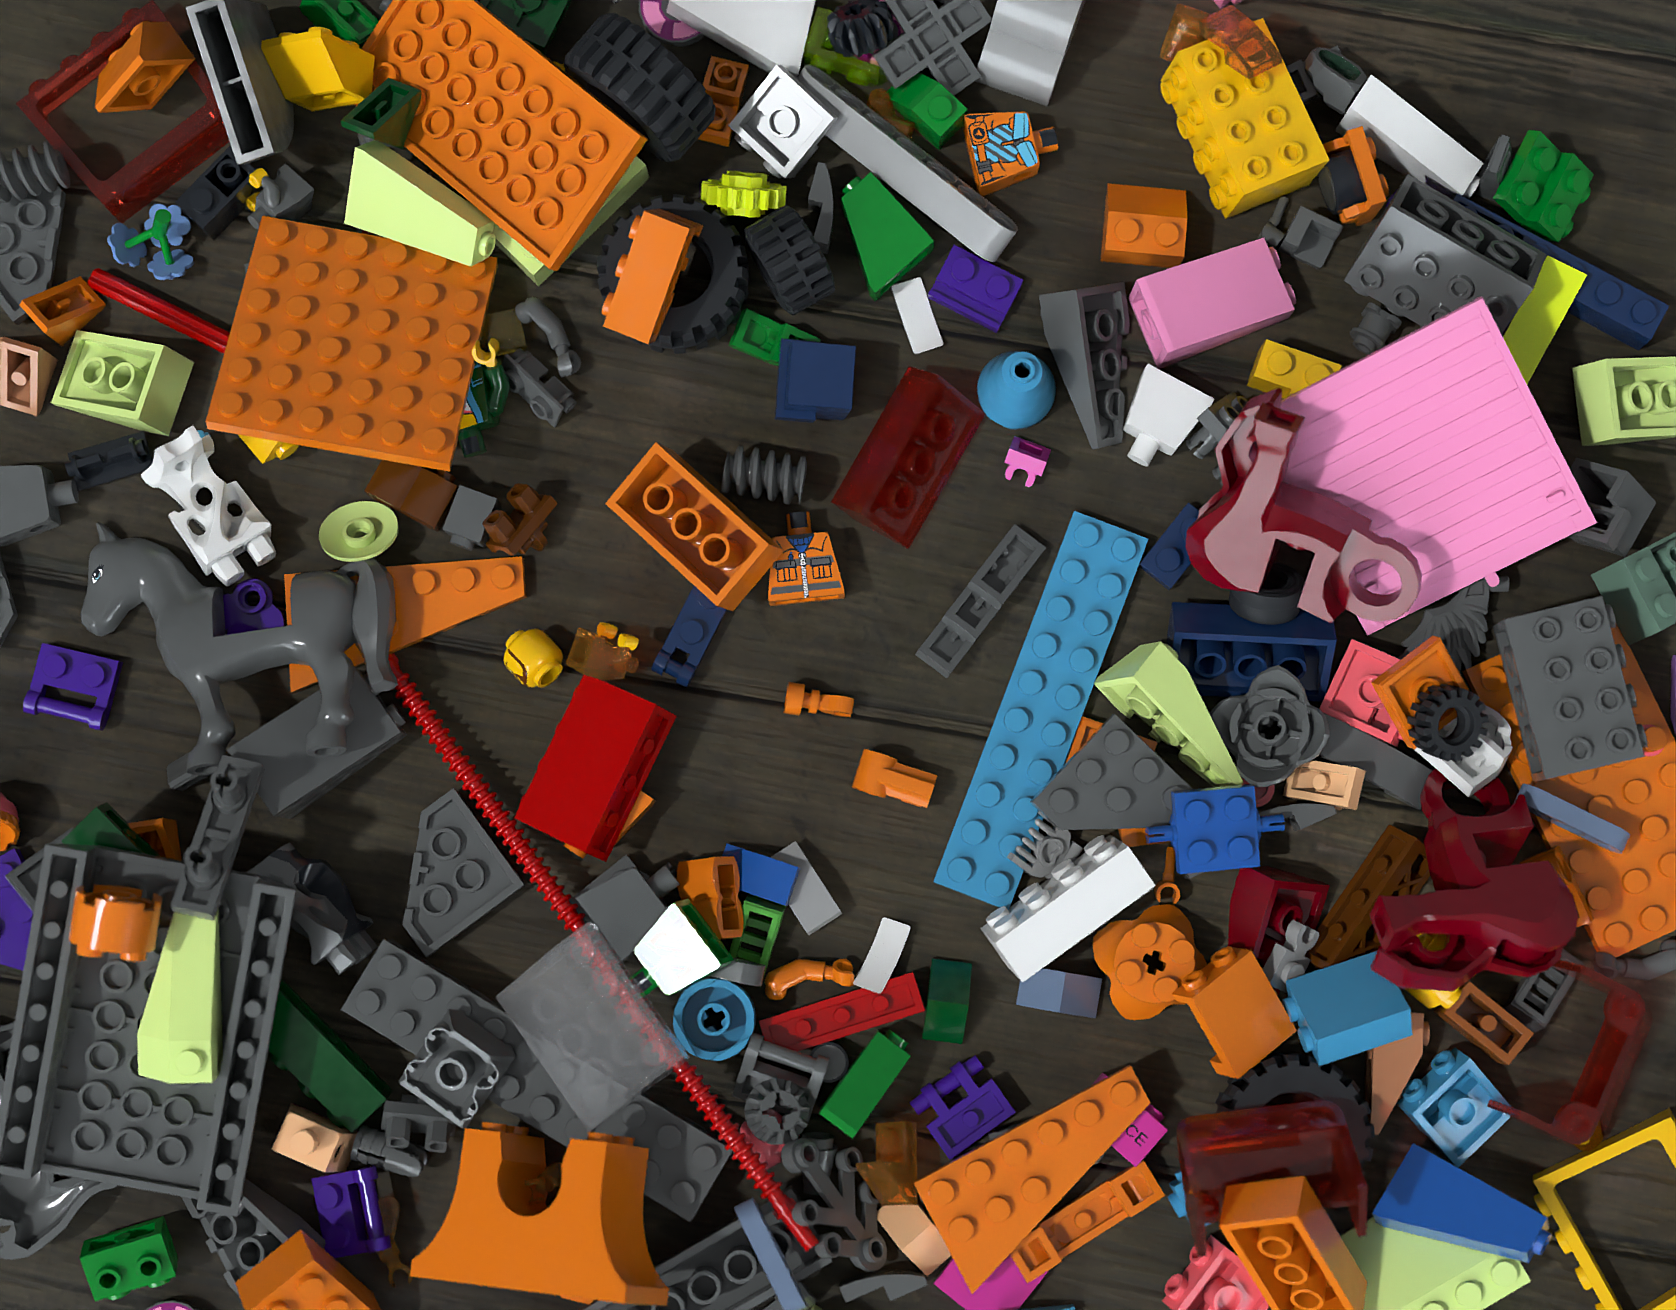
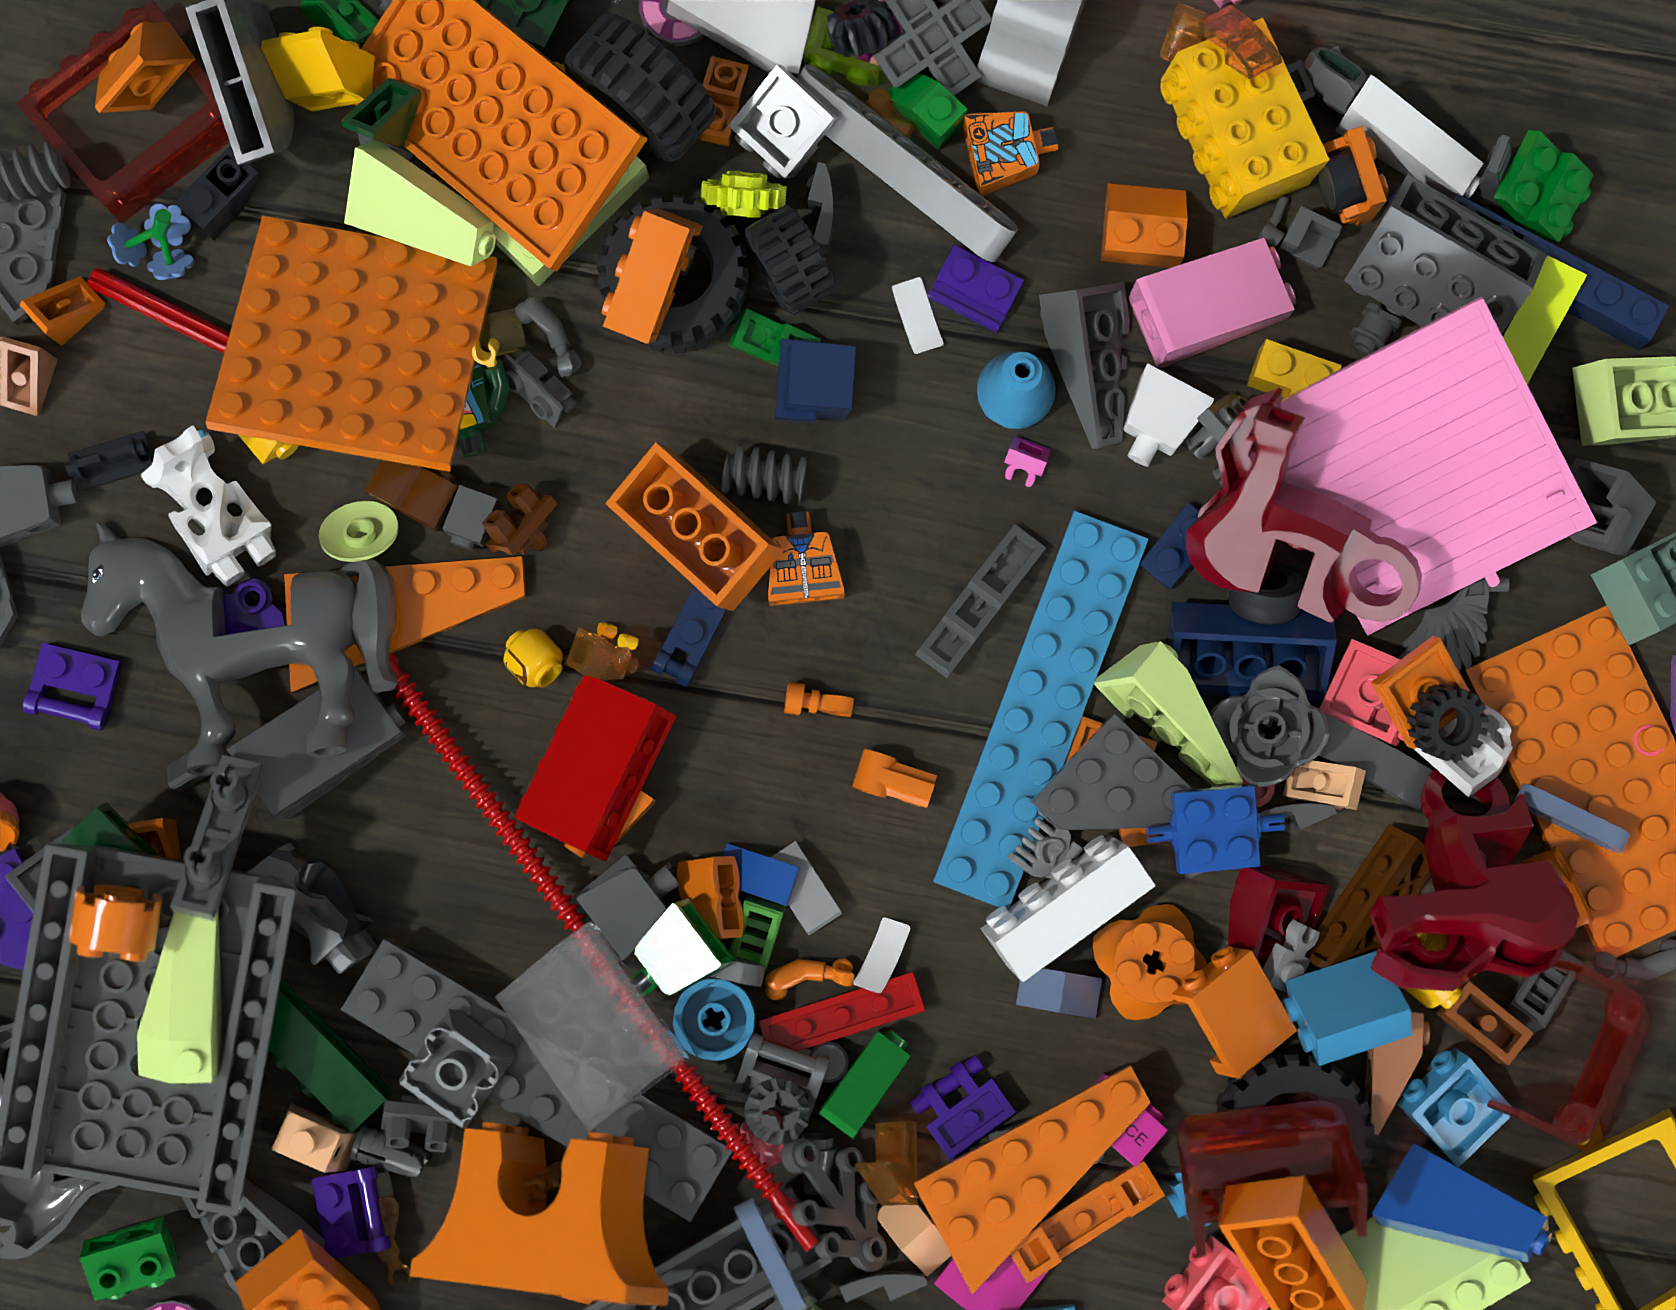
(123, 381): yellowish green slope -> none
(282, 198): dark grey piece -> none
(454, 874): dark grey plate -> none
(882, 234): green slope -> none
(909, 456): clear red slope -> none
(947, 1001): dark green slope -> none
(1168, 877): orange hand -> none
(1569, 689): dark grey brick -> none

